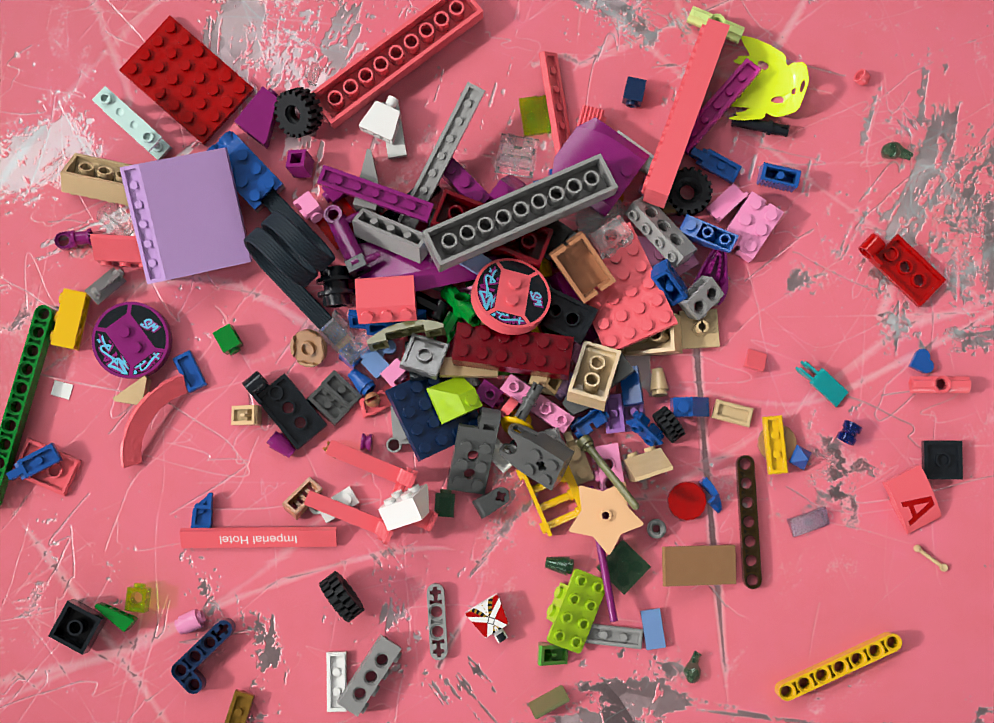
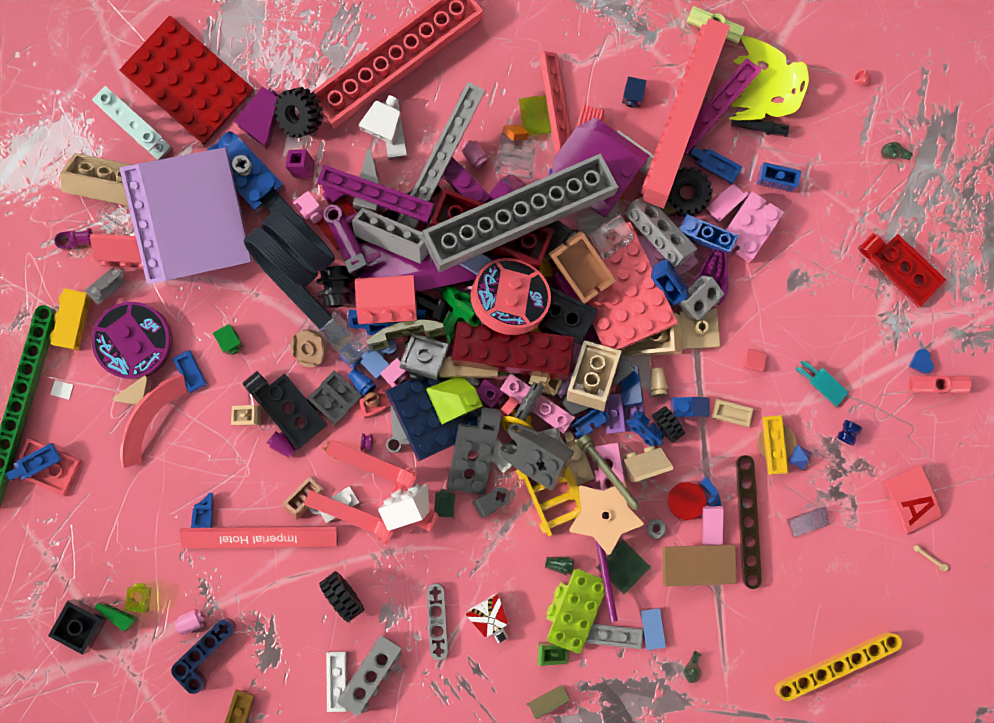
(236, 165): none -> light grey bush
(474, 154): none -> bright pink brick
(515, 132): none -> orange tile
(712, 525): none -> bright pink tile
(942, 459): black plate -> none

